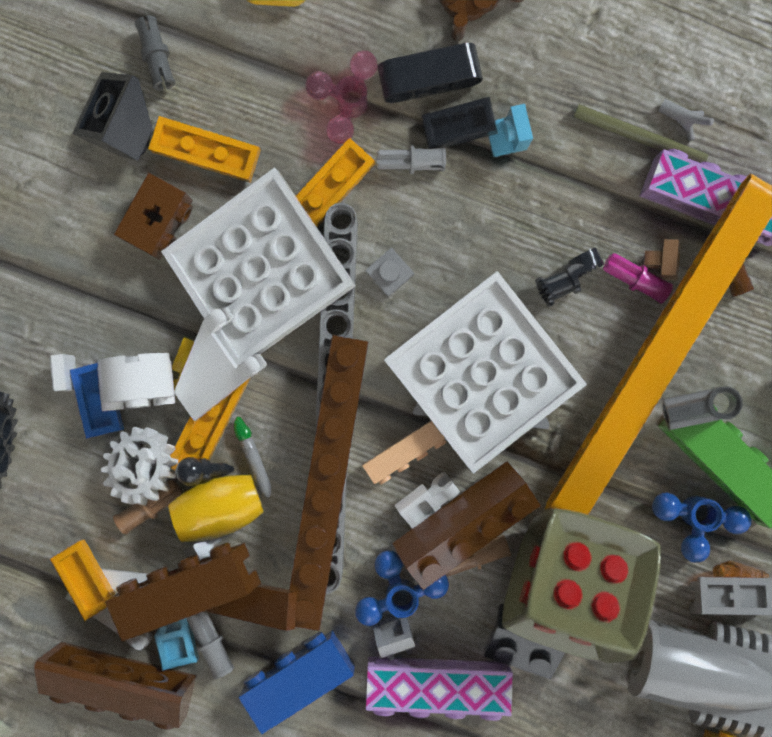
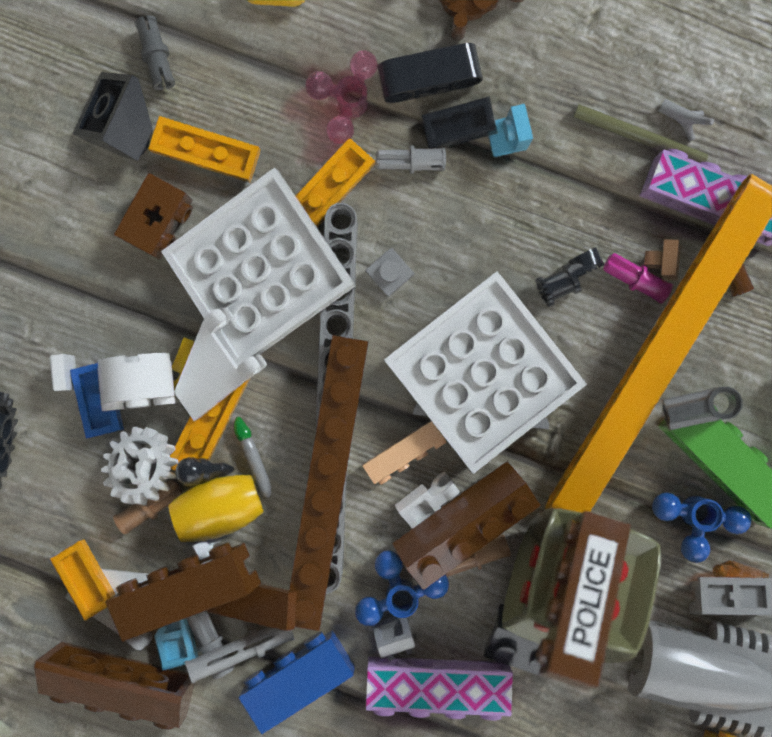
(198, 668): none -> light grey pin
(584, 600): none -> reddish brown brick

